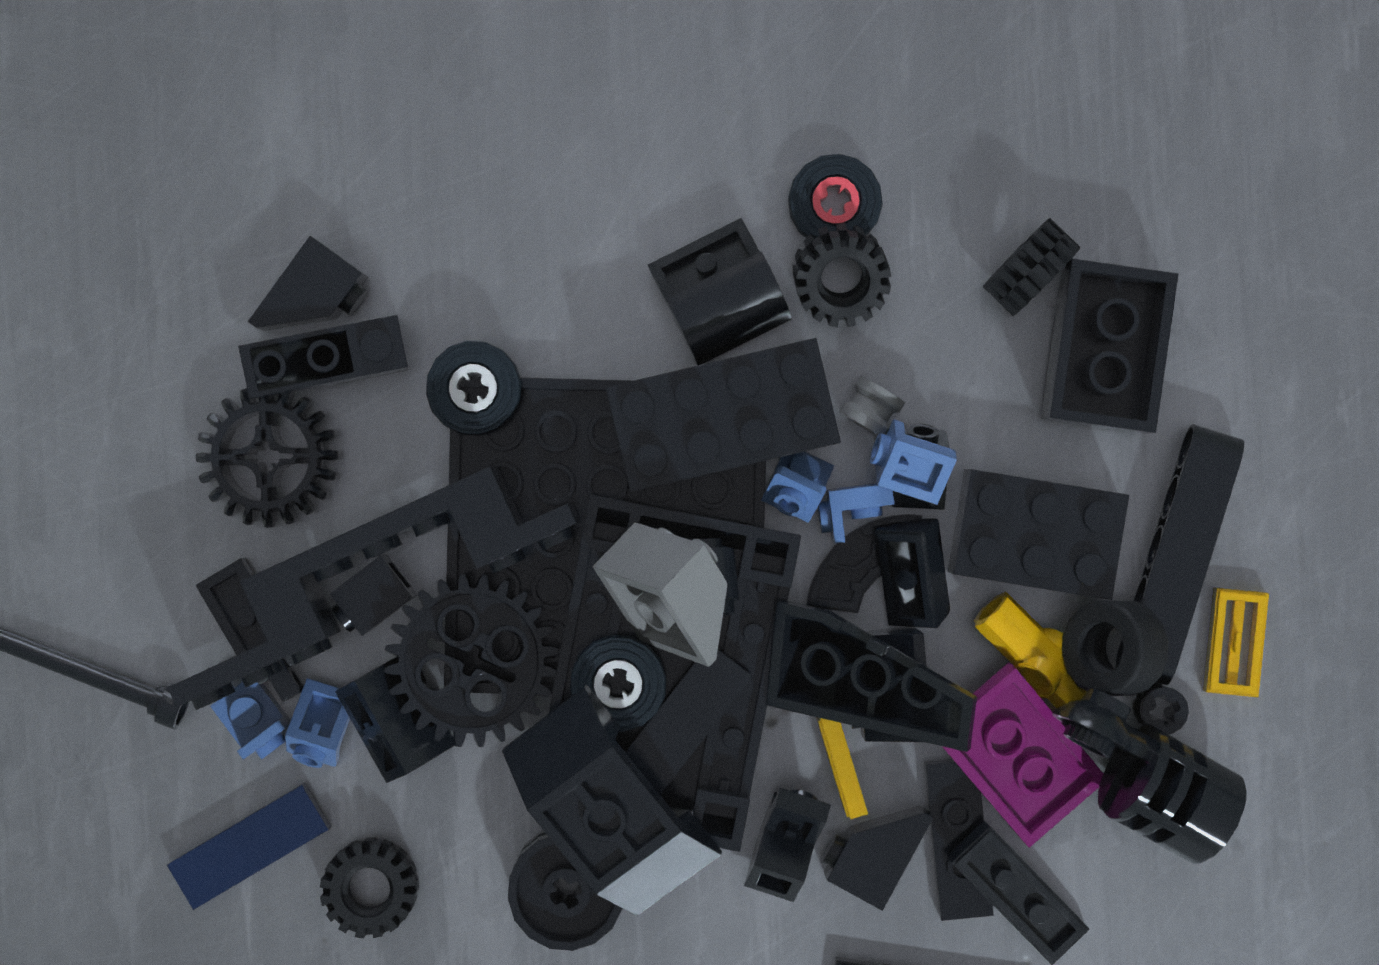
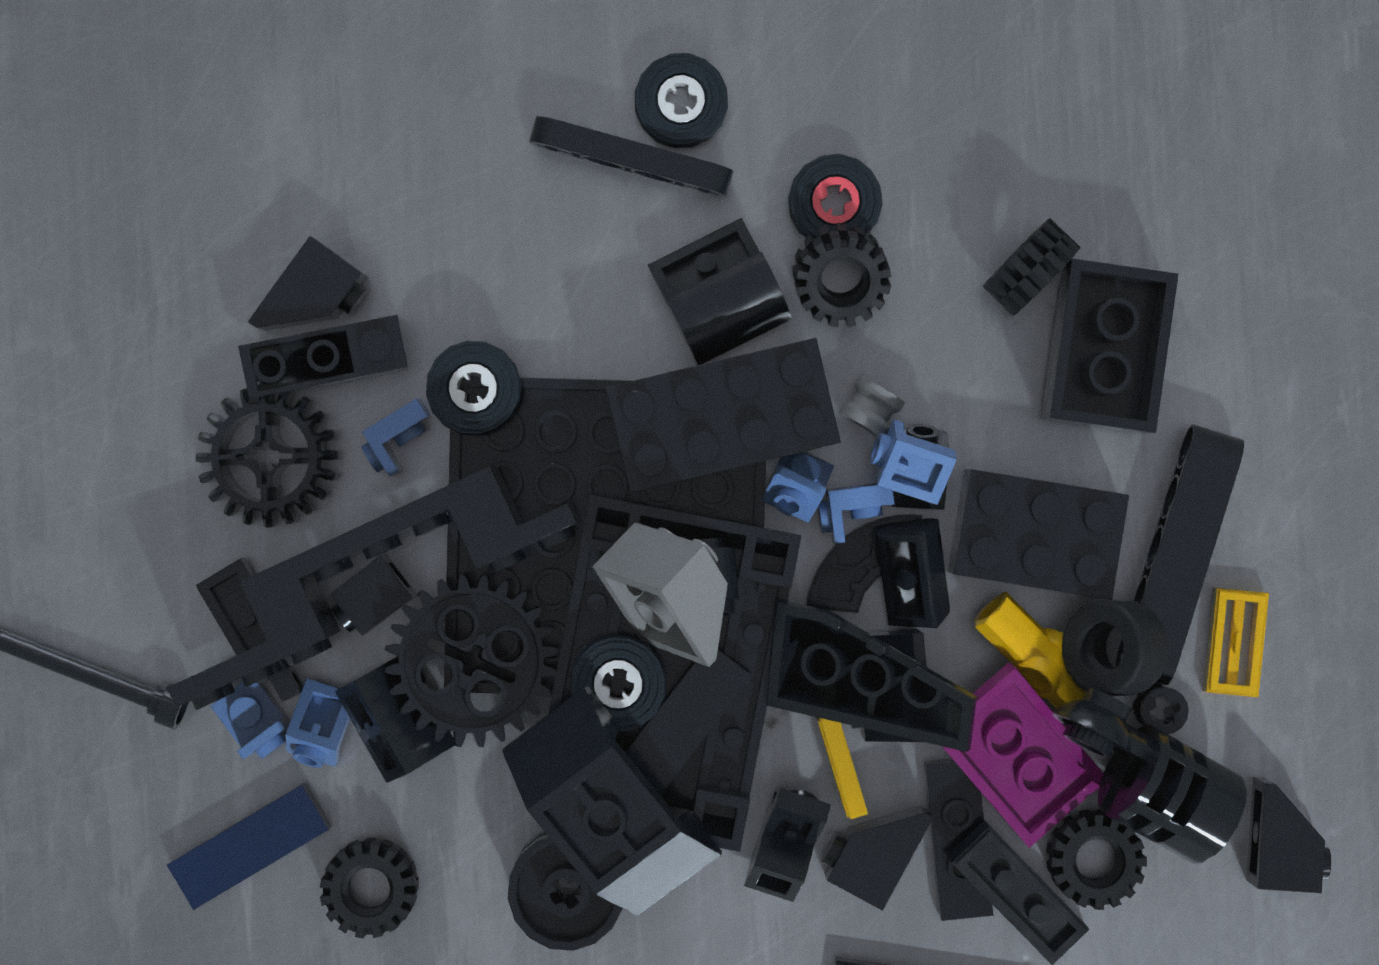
(400, 426): none -> medium blue bracket
(631, 156): none -> black beam
(703, 84): none -> black bush
(1117, 882): none -> black tyre
(1283, 845): none -> black slope

